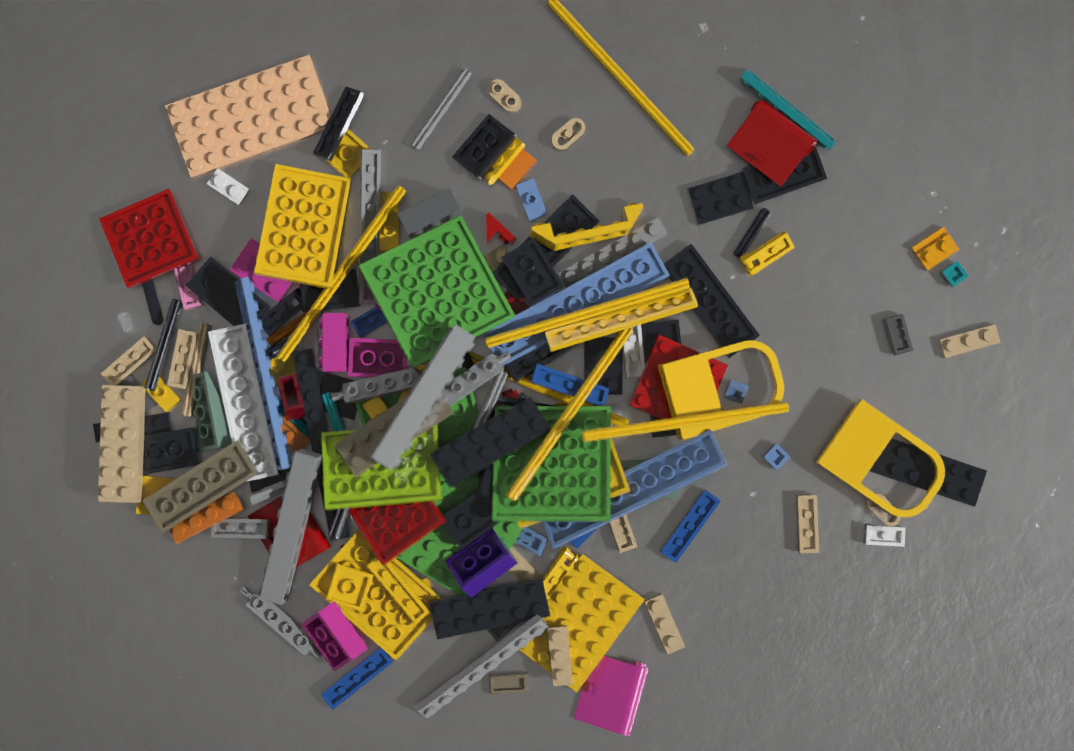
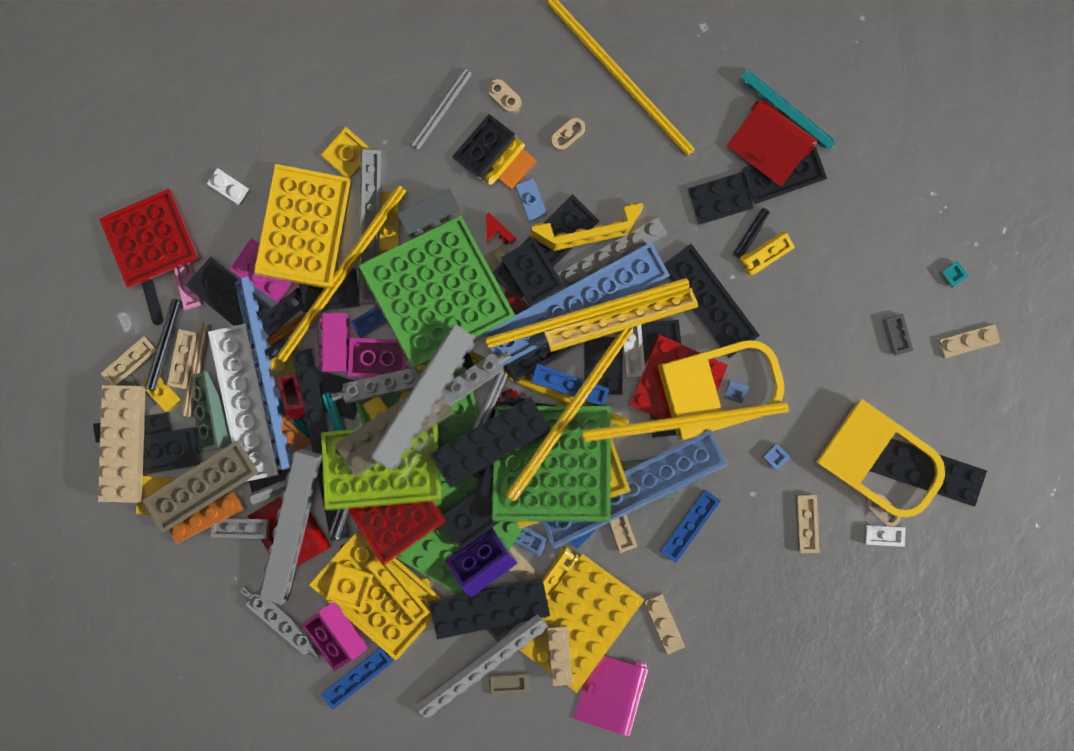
(249, 116): light nougat plate -> none
(338, 124): black plate -> none
(935, 248): light orange plate -> none

